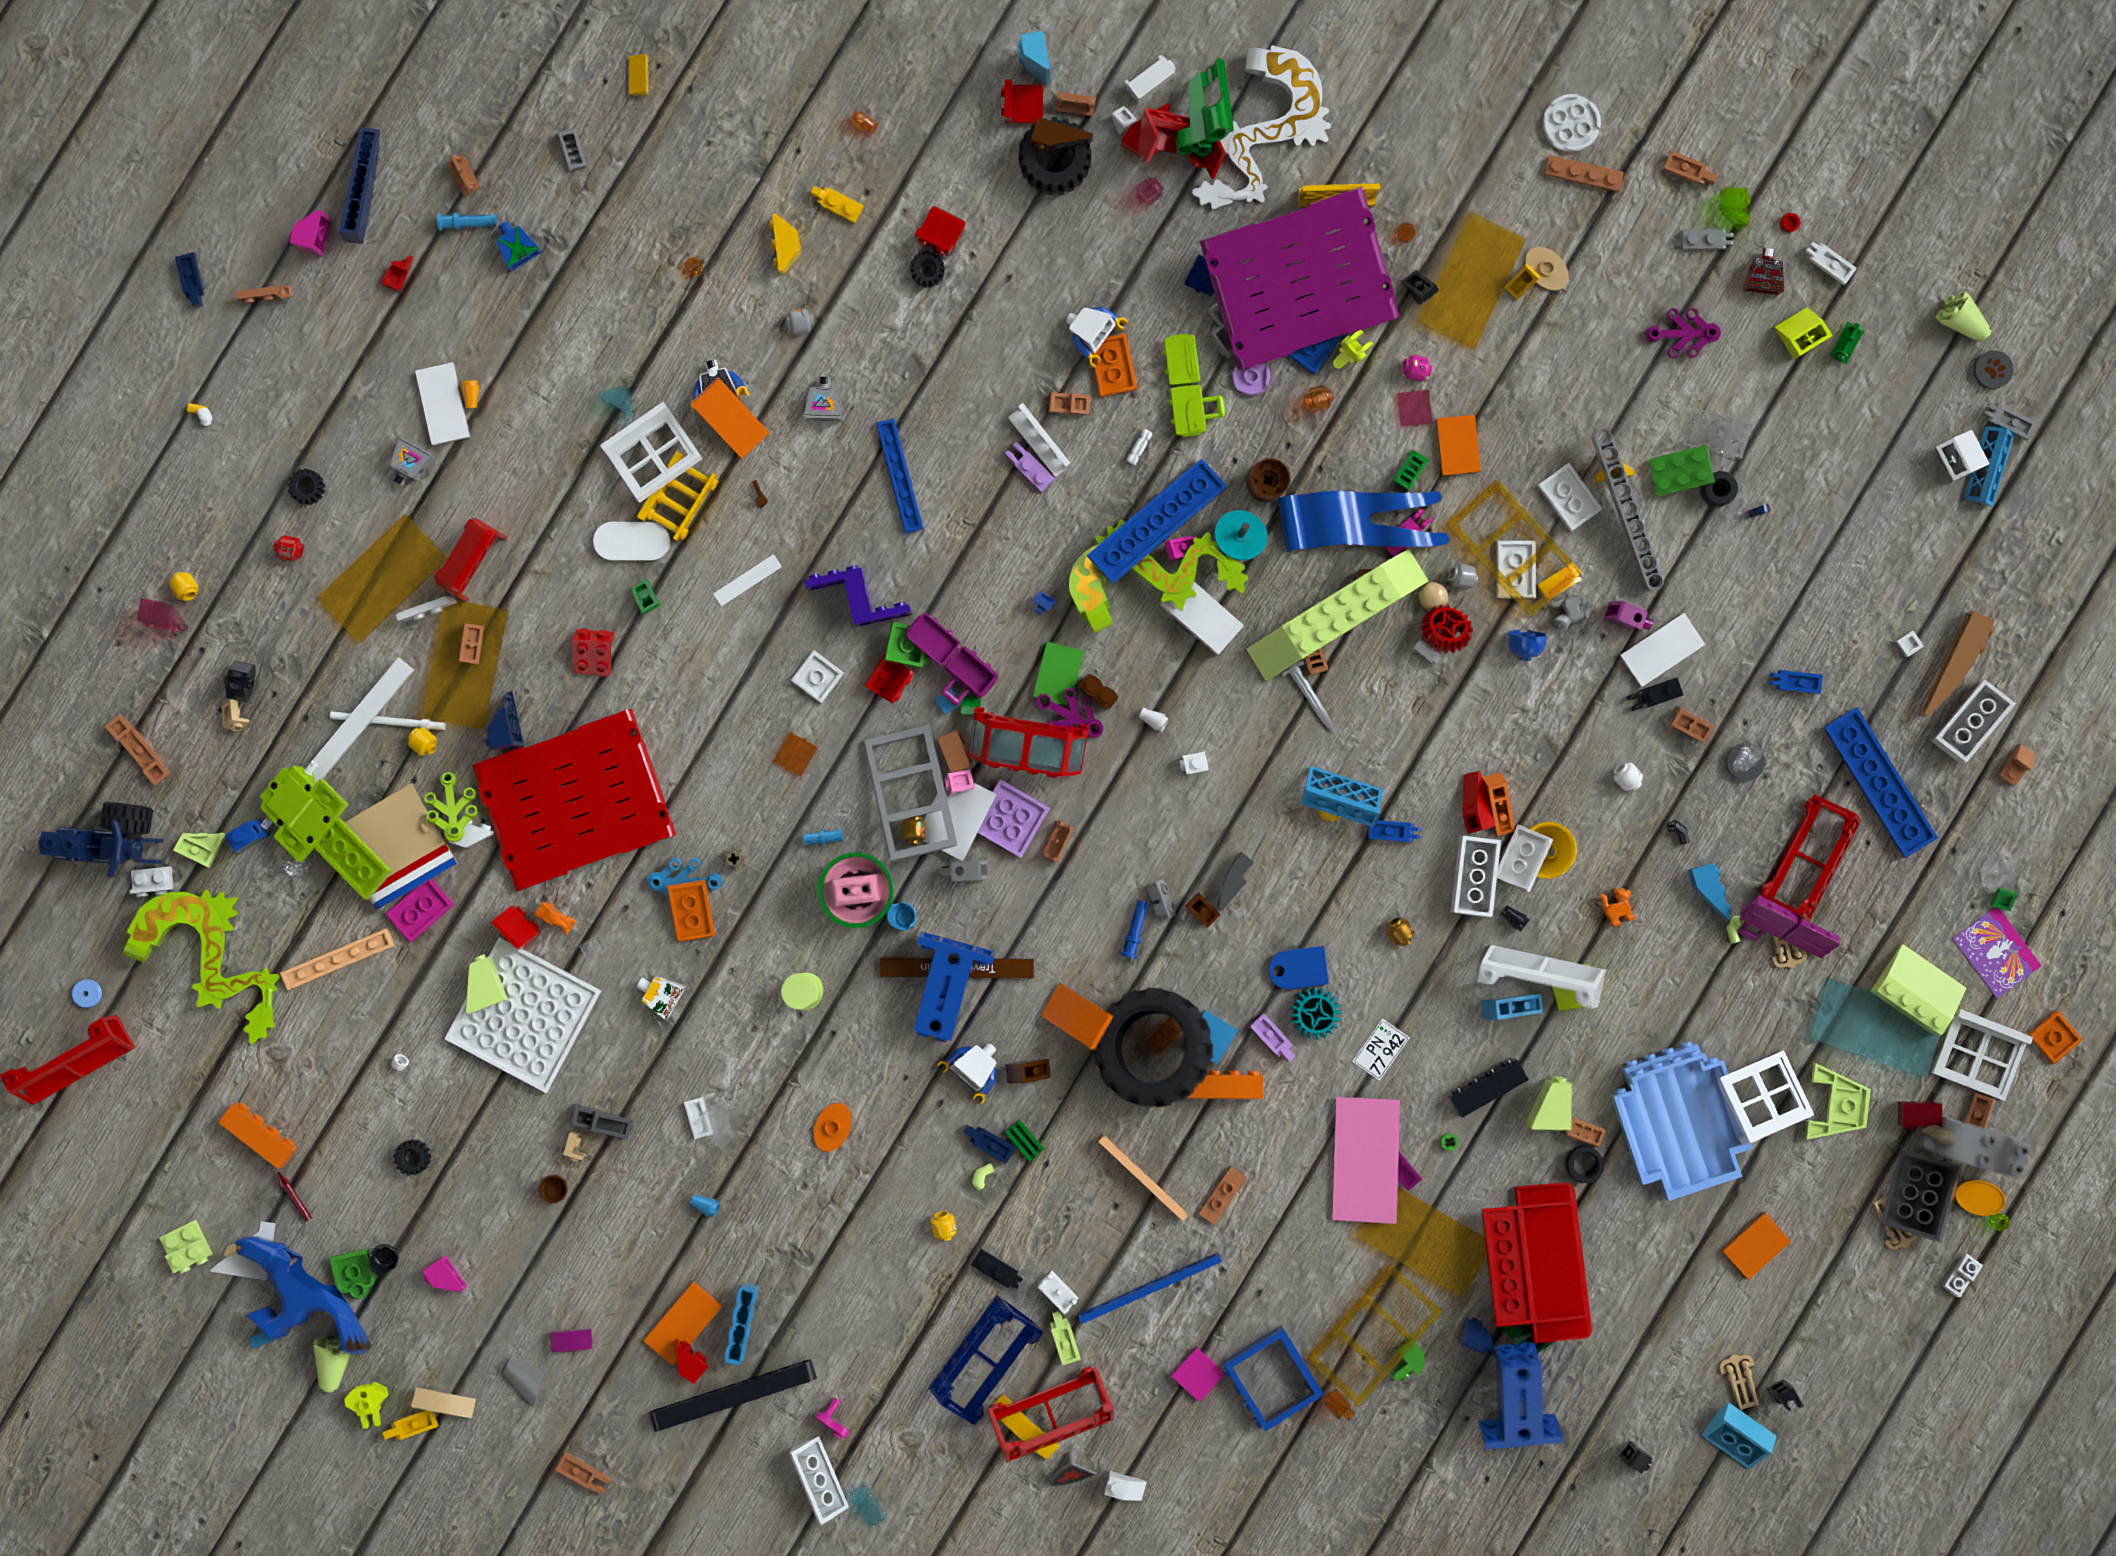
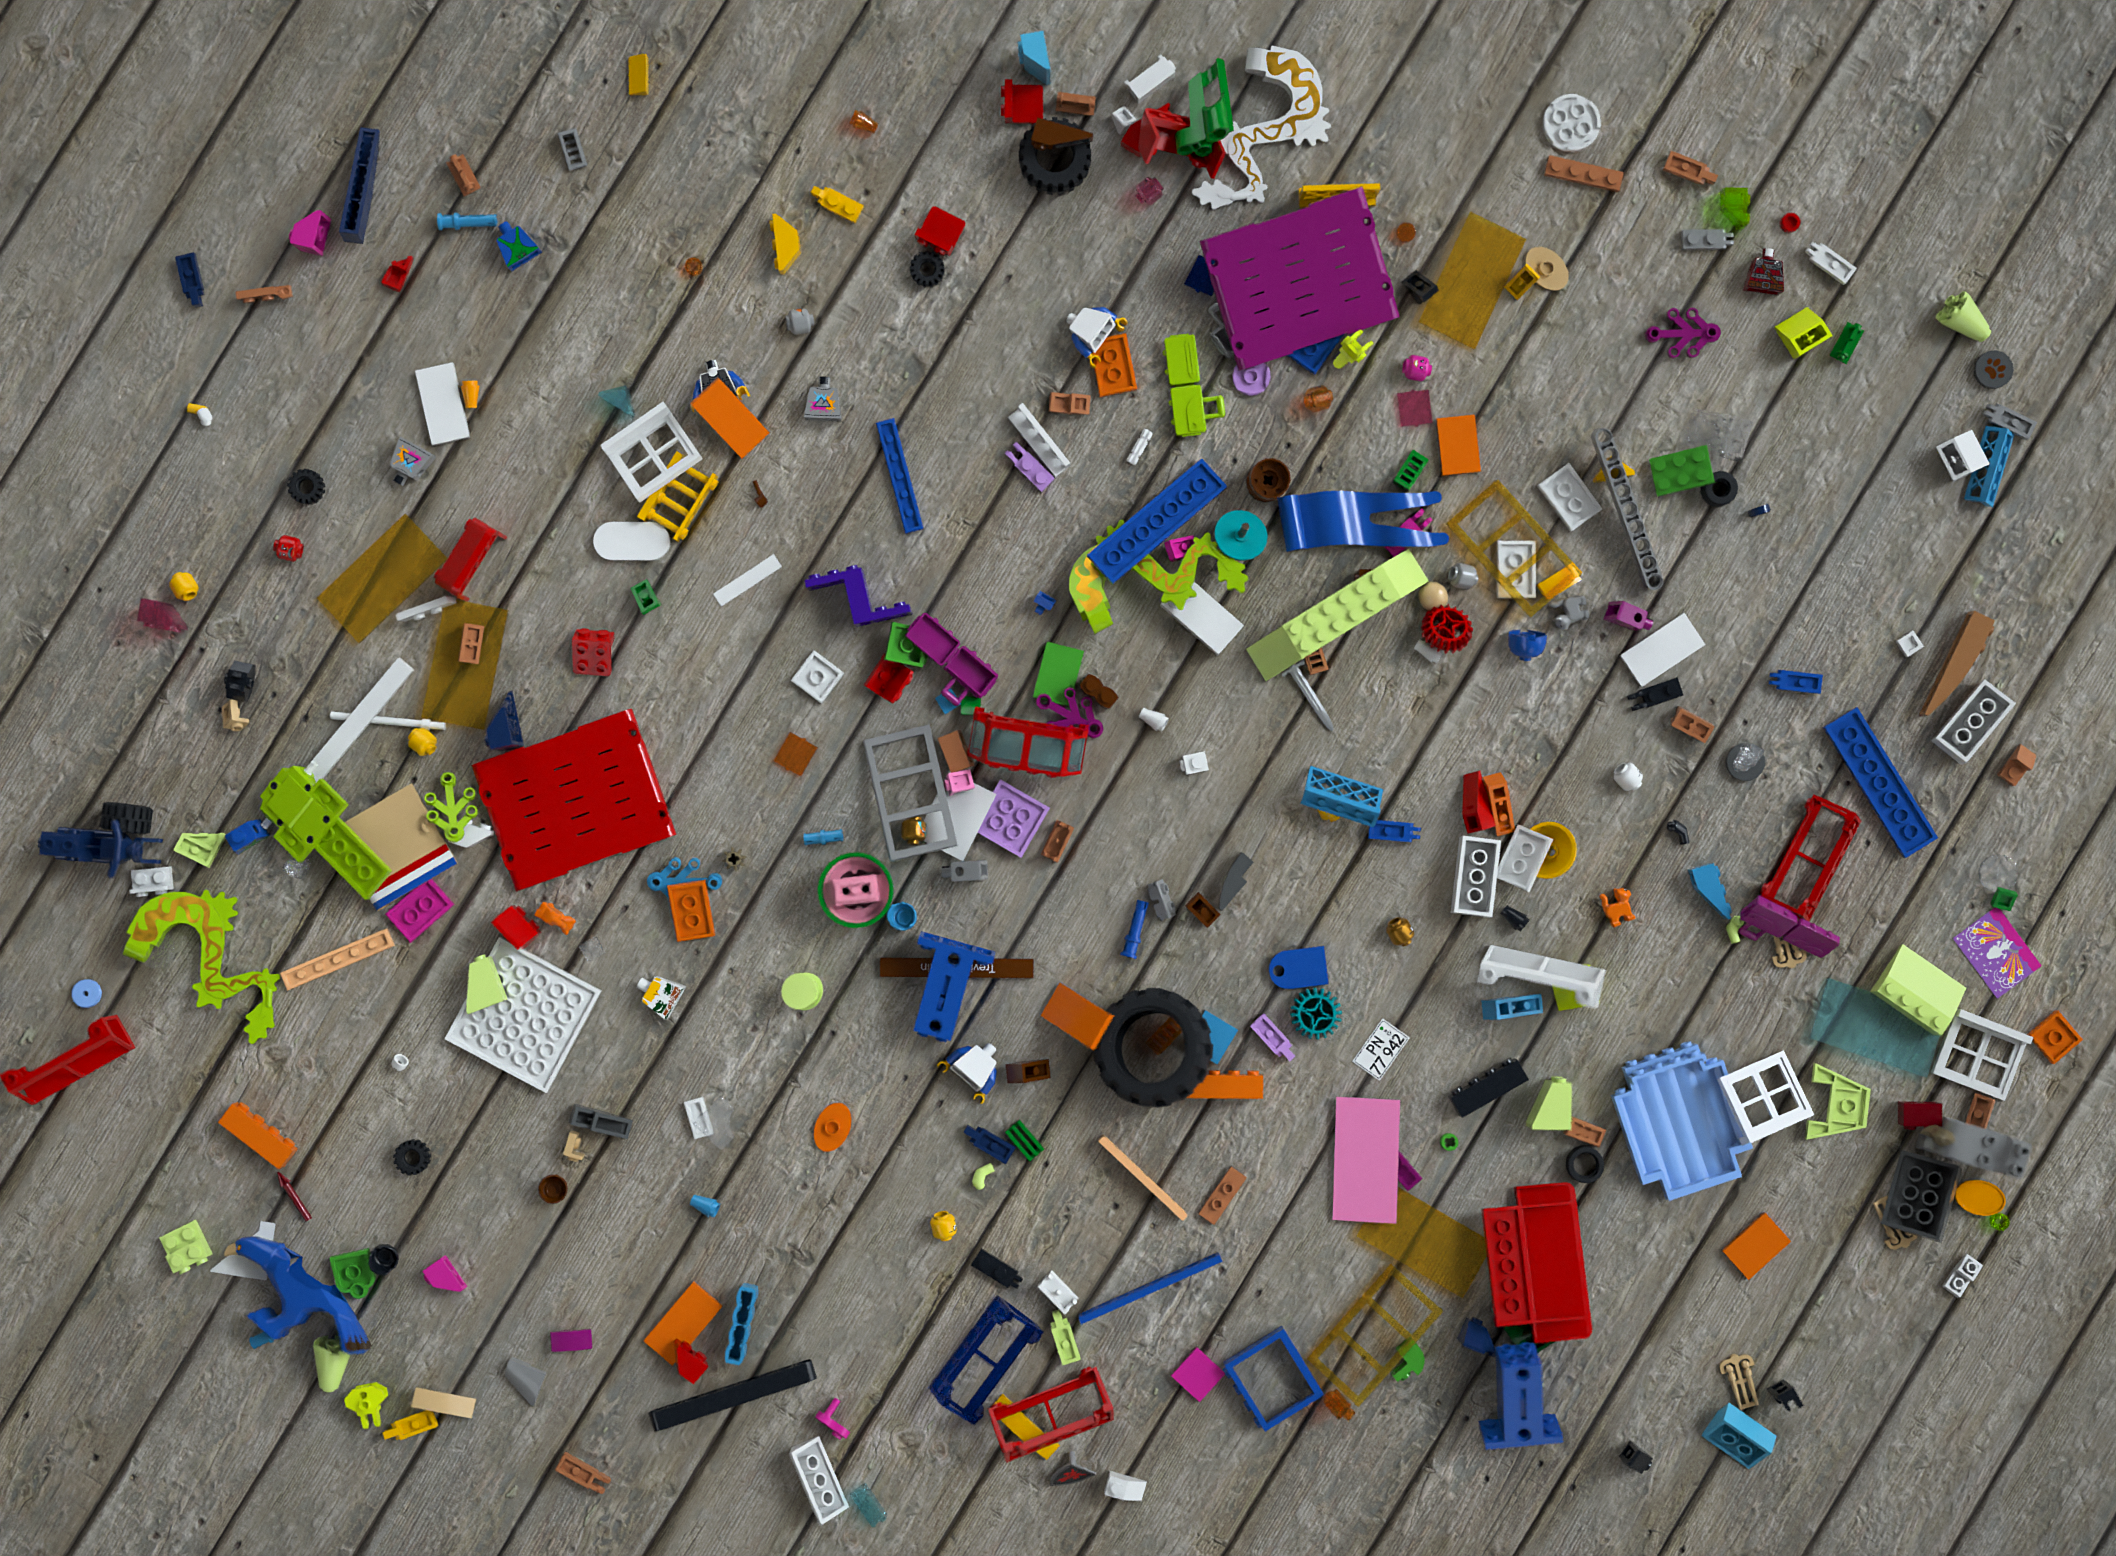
(139, 749): nougat slope -> none

